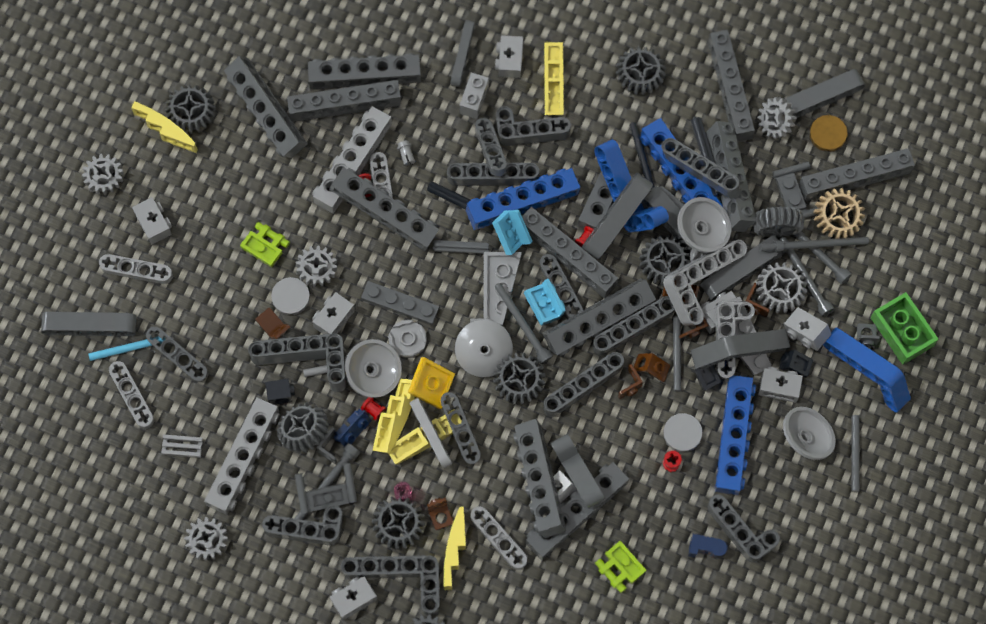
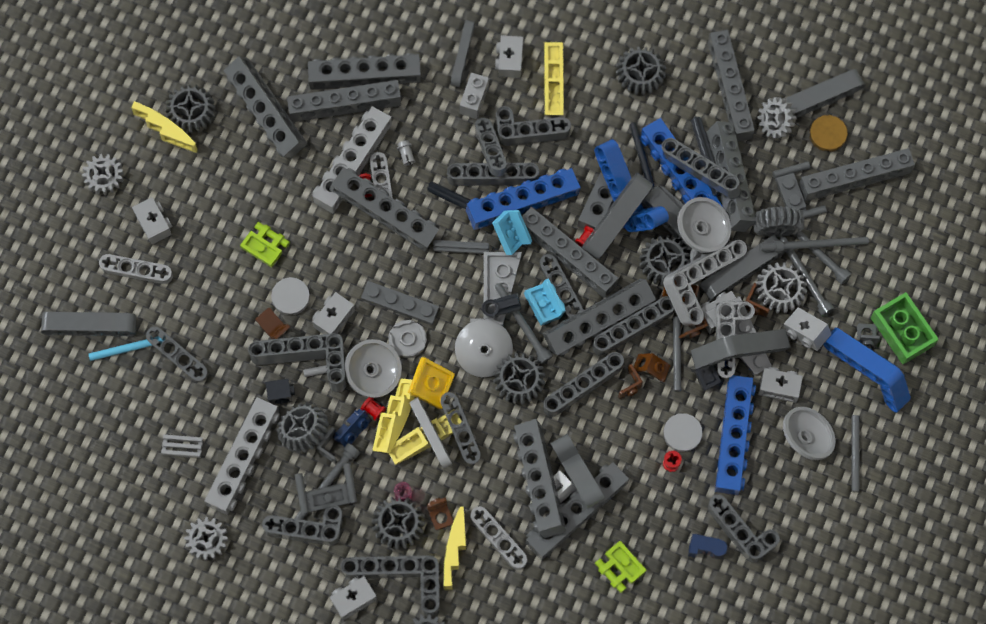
(130, 395): light grey beam -> none
(325, 266): light grey gear -> none
(503, 305): none -> black piece
(796, 362): black bracket -> none
(837, 207): tan gear -> none

